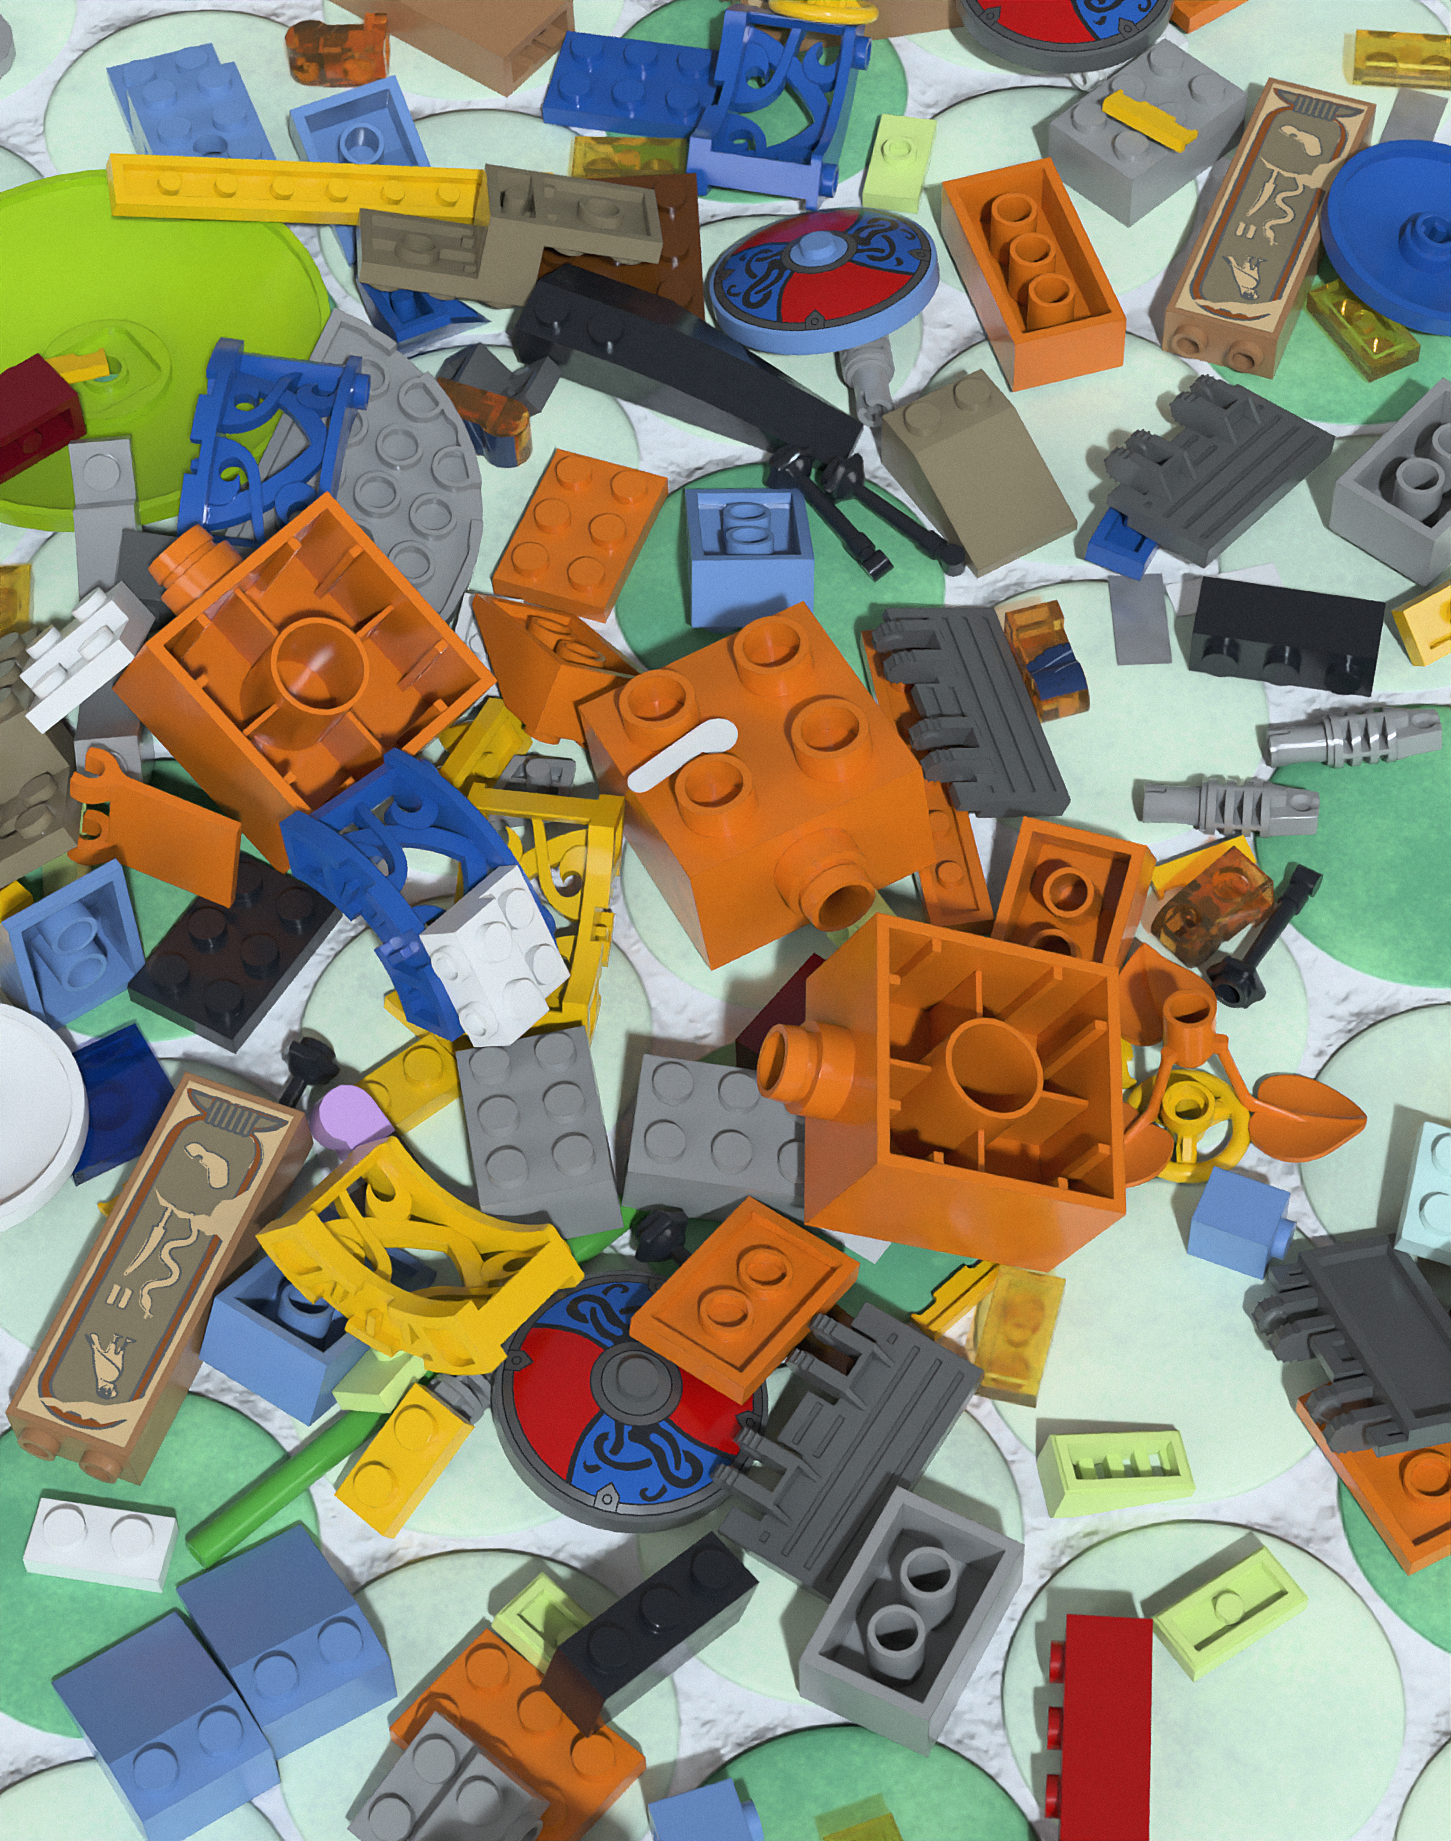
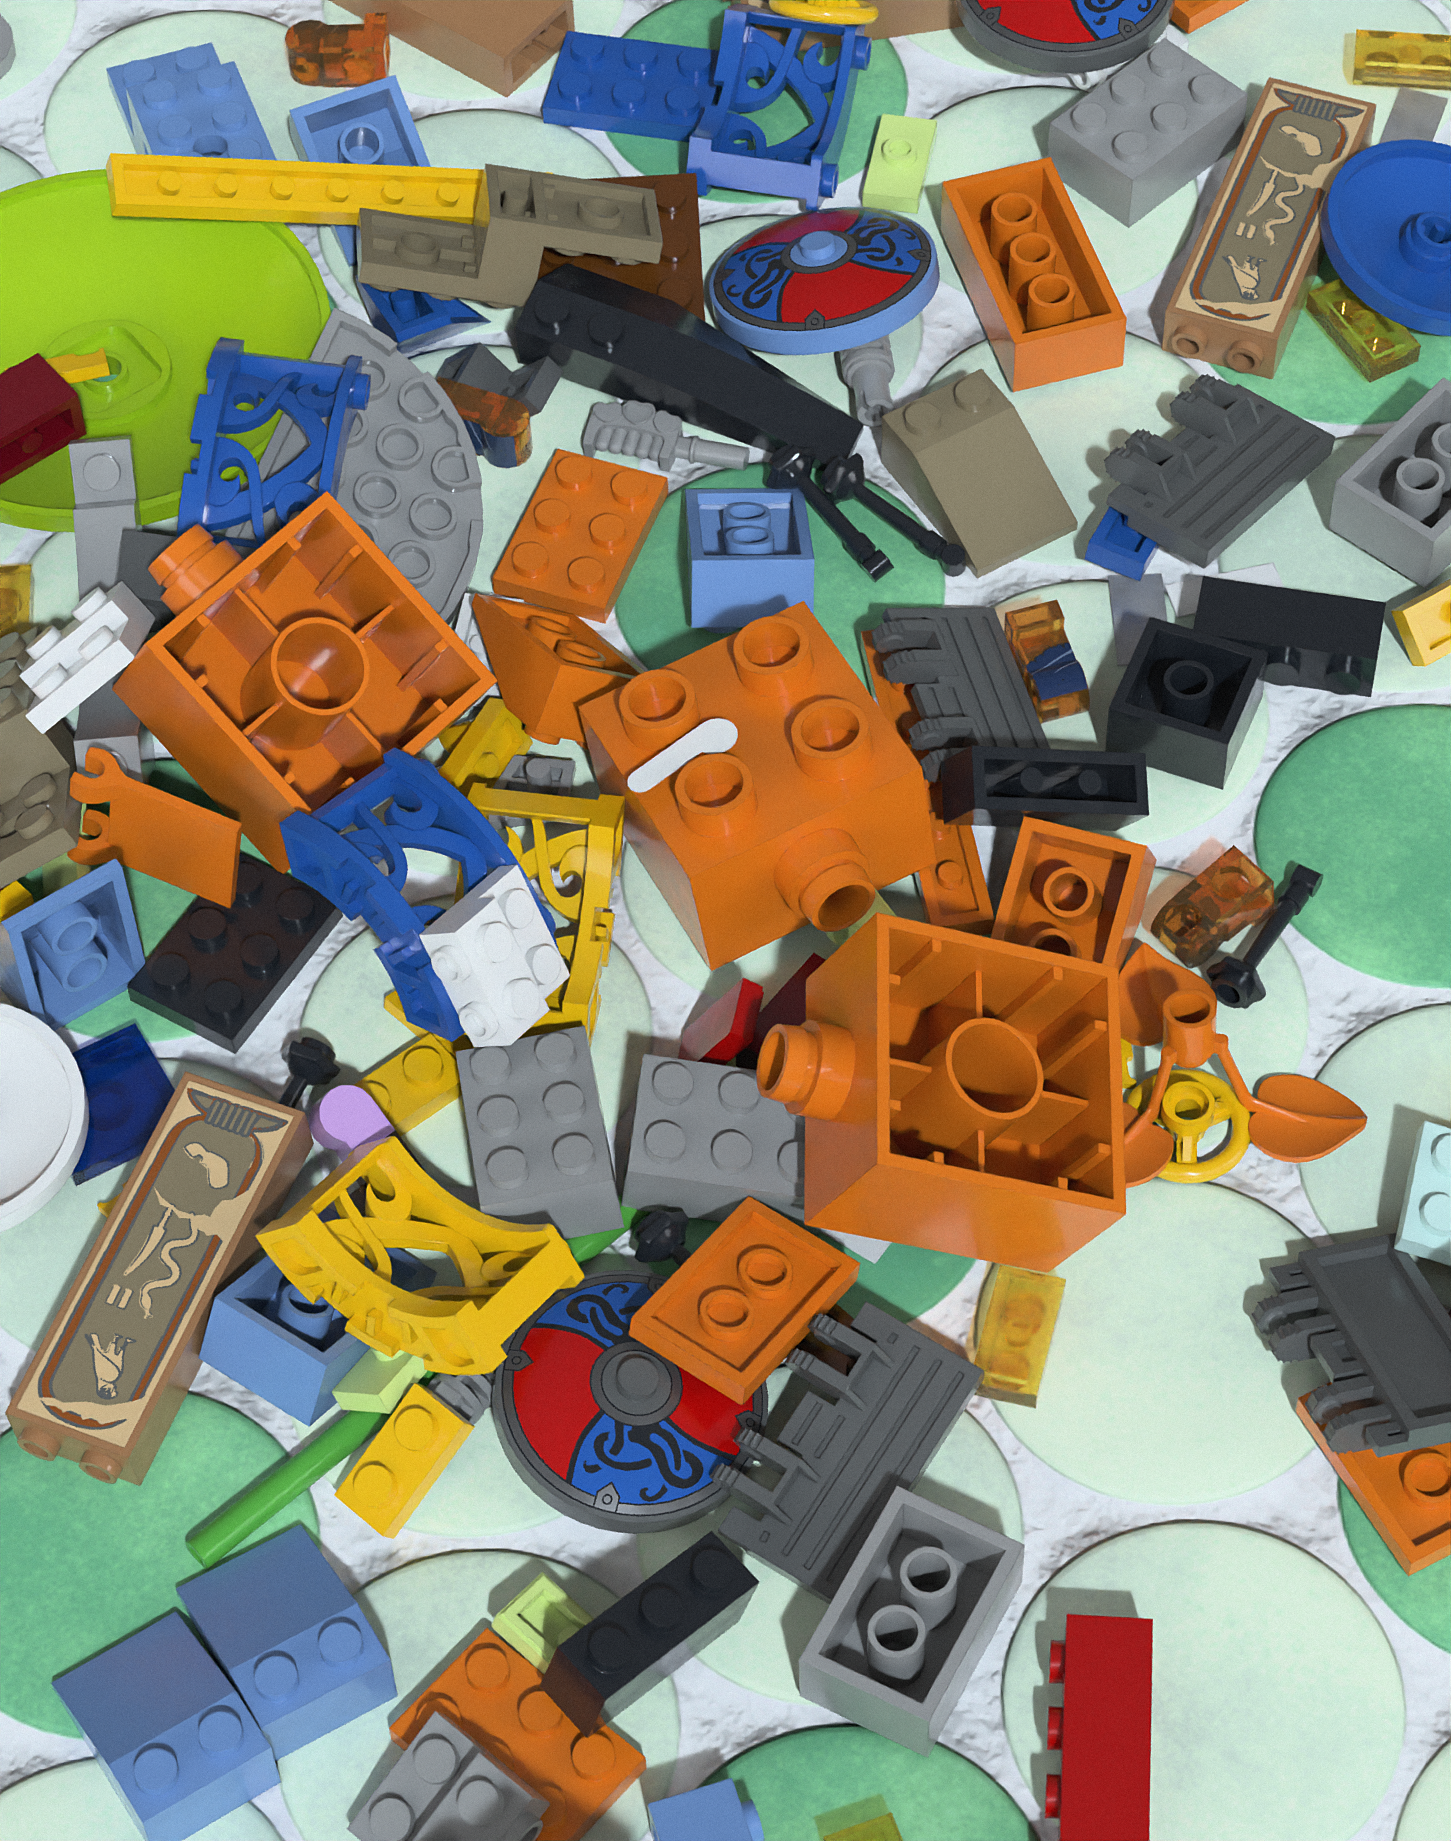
(101, 1545): white plate -> none
(628, 156): clear yellow plate -> none
(644, 432): none -> light grey piece
(725, 1026): none -> red tile
(957, 1298): yellow piece -> none
(1046, 784): none -> black brick
(1087, 1495): yellowish green slope -> none
(1149, 120): yellow piece -> none
(1185, 869): yellow piece -> none
(1186, 702): none -> black brick
(1229, 1613): yellowish green plate -> none
(1241, 1224): medium blue brick -> none
(1265, 809): light grey hinge -> none
(1355, 738): light grey hinge -> none

